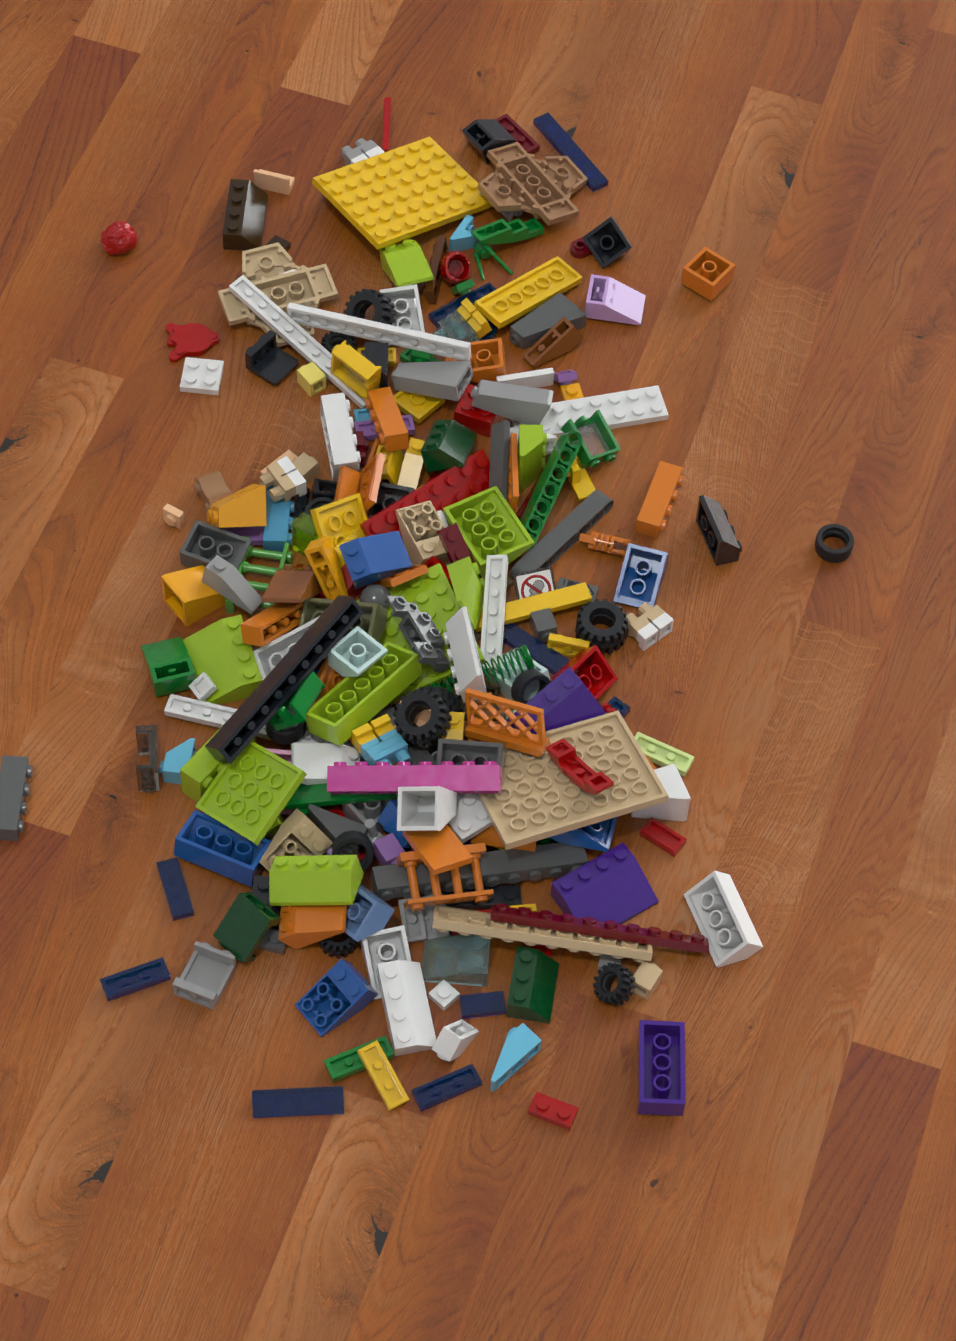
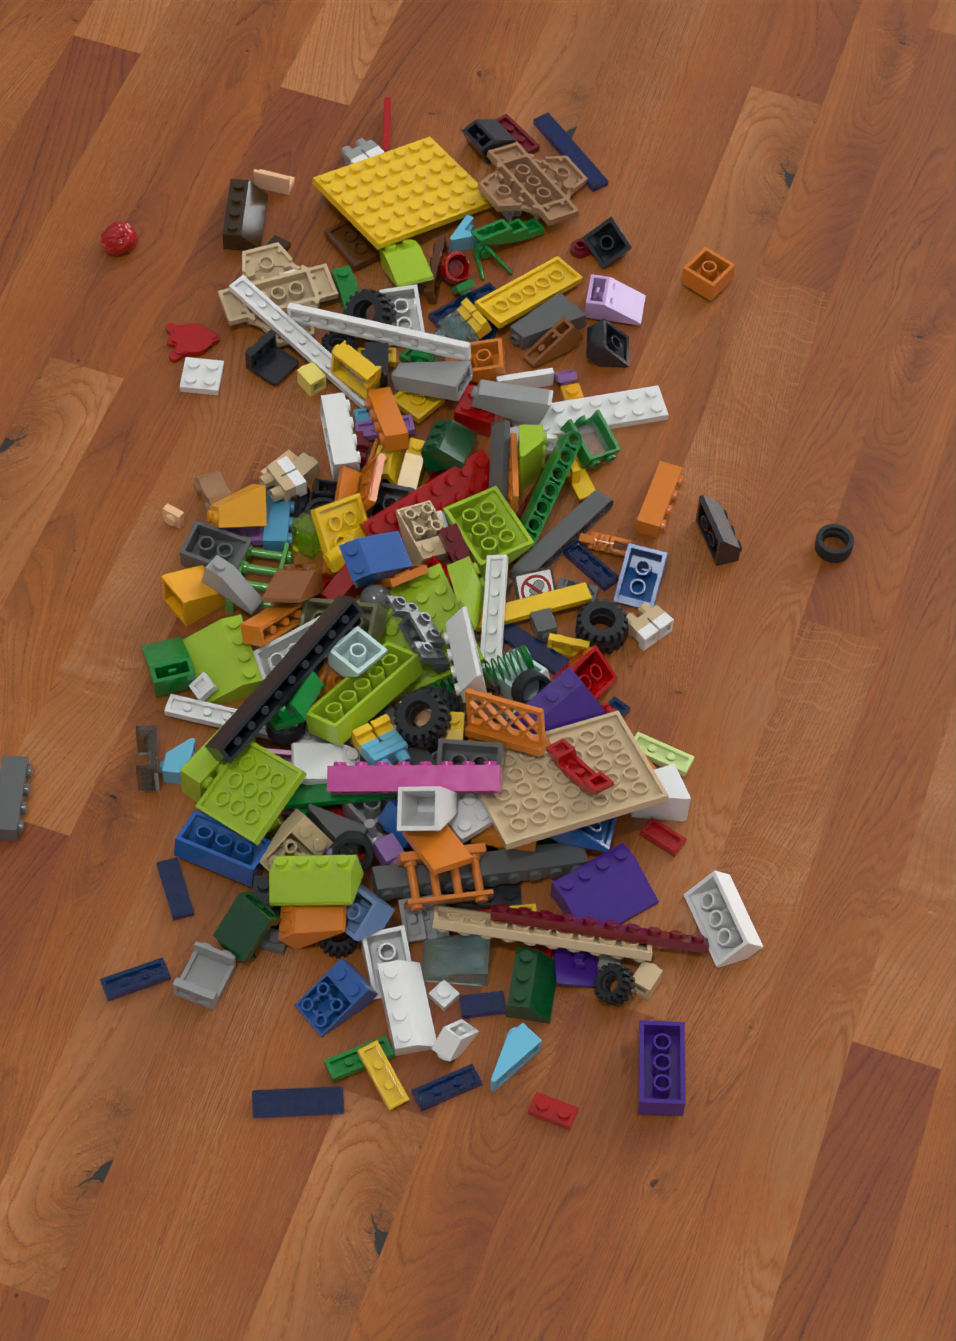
(326, 567): light orange slope -> none
(345, 284): none -> green slope
(352, 244): none -> reddish brown plate
(575, 968): none -> dark purple piece
(591, 565): none -> clear blue tile
(607, 345): none -> black slope

